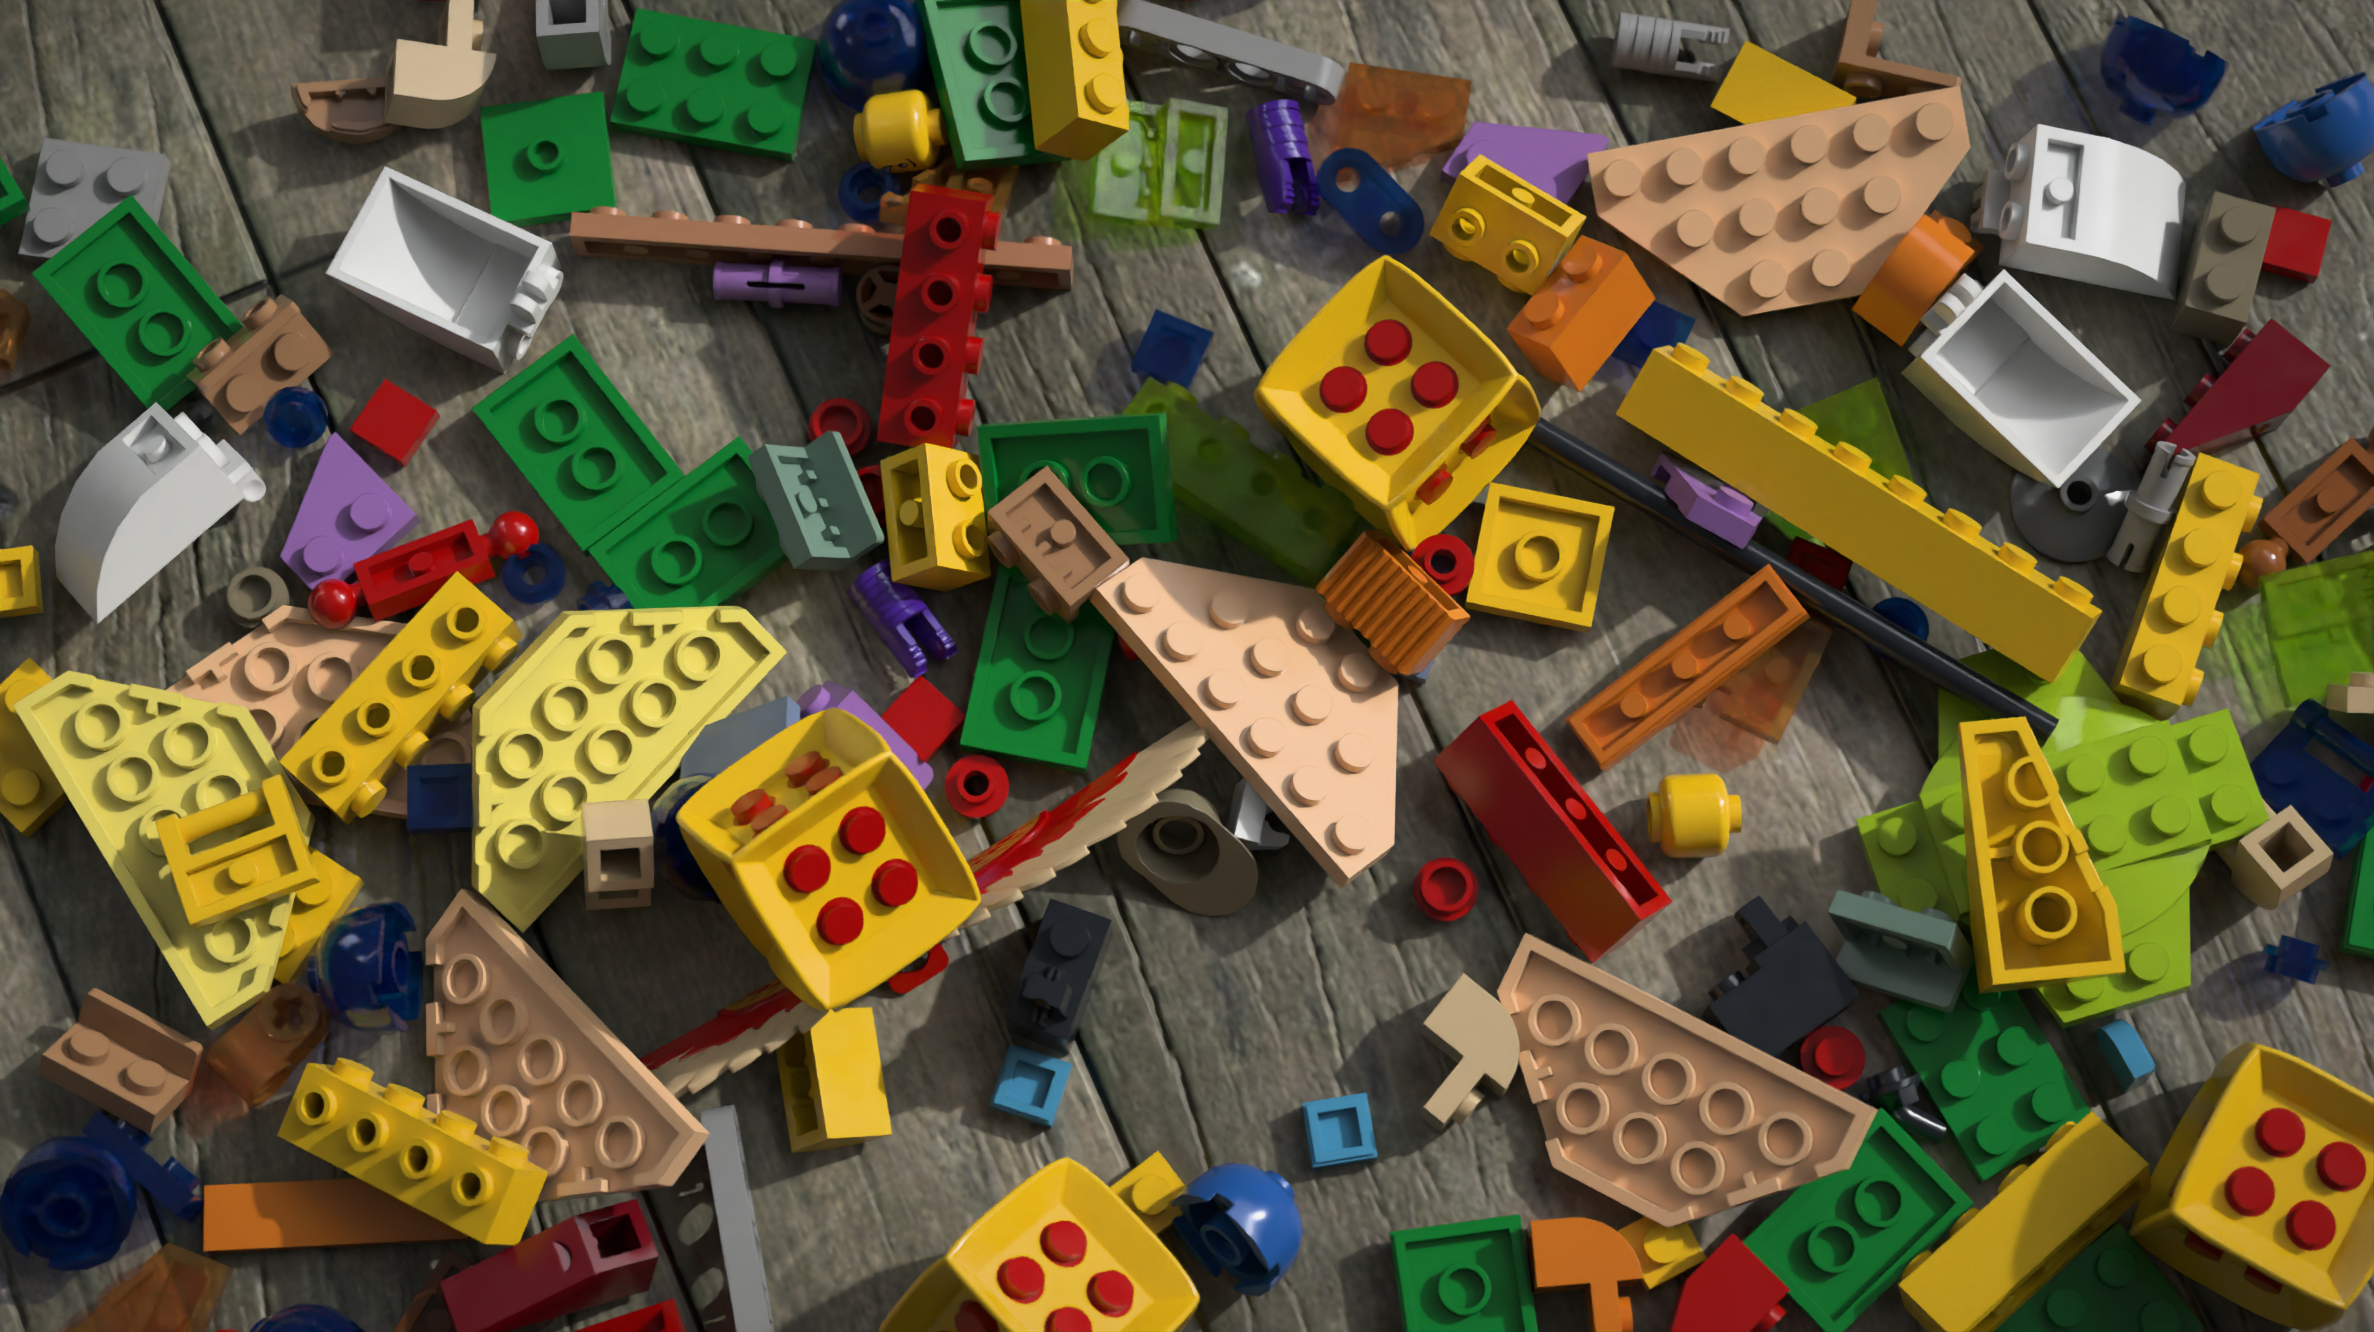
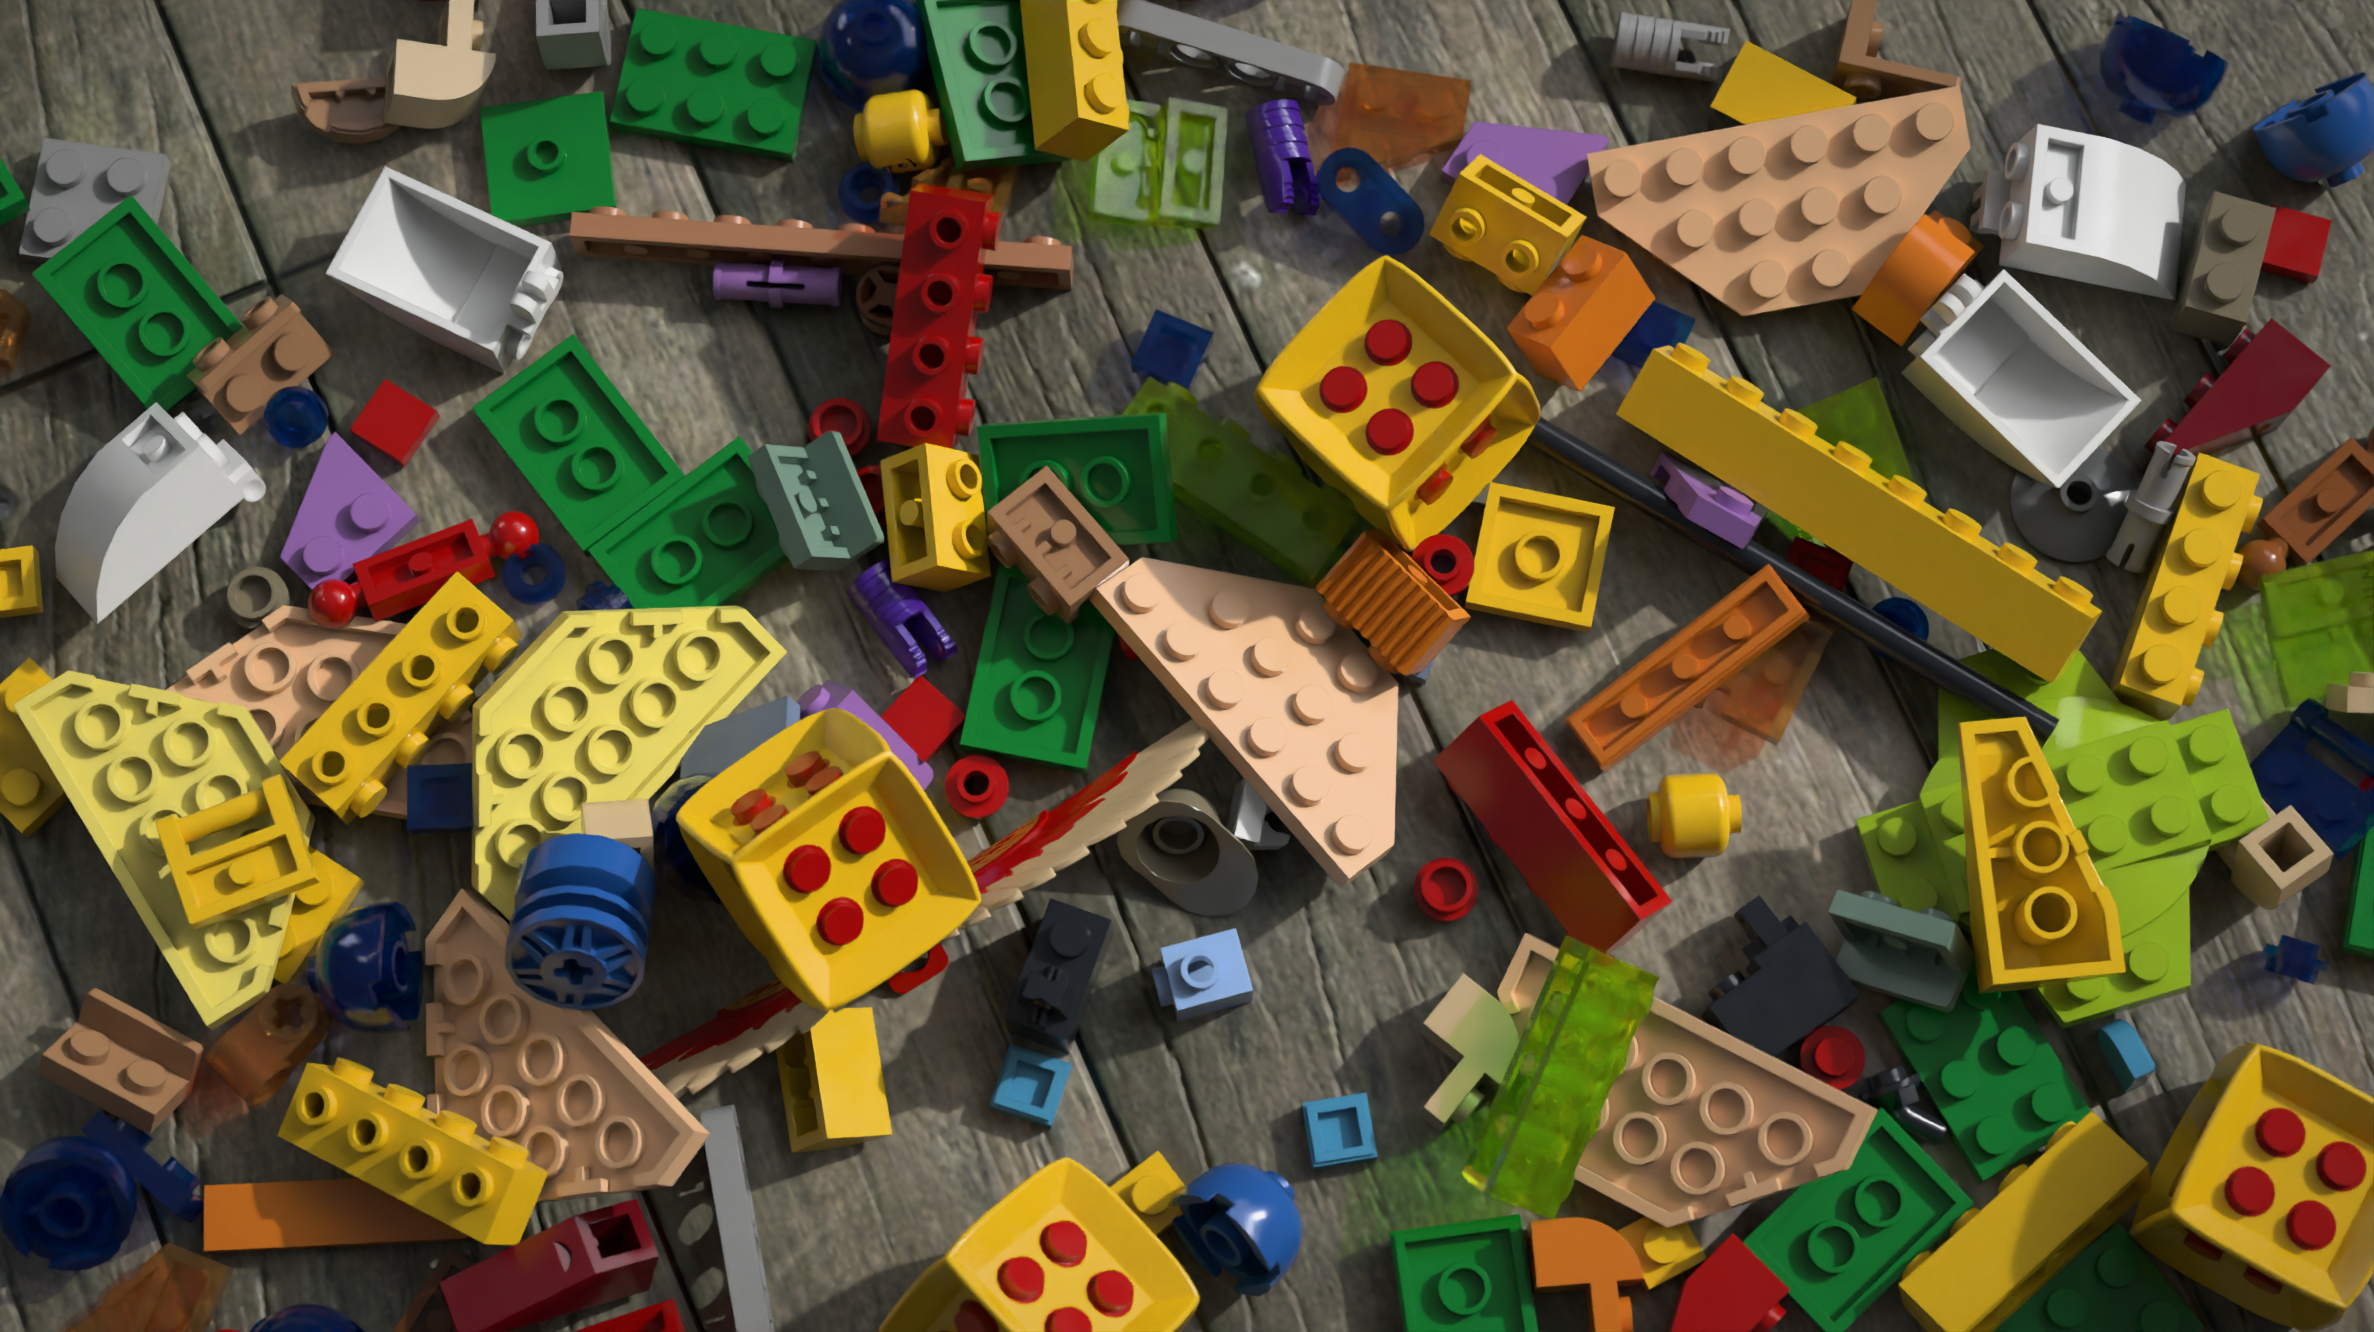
(581, 922): none -> blue wheel
(1203, 975): none -> light blue brick
(1560, 1078): none -> clear neon green brick

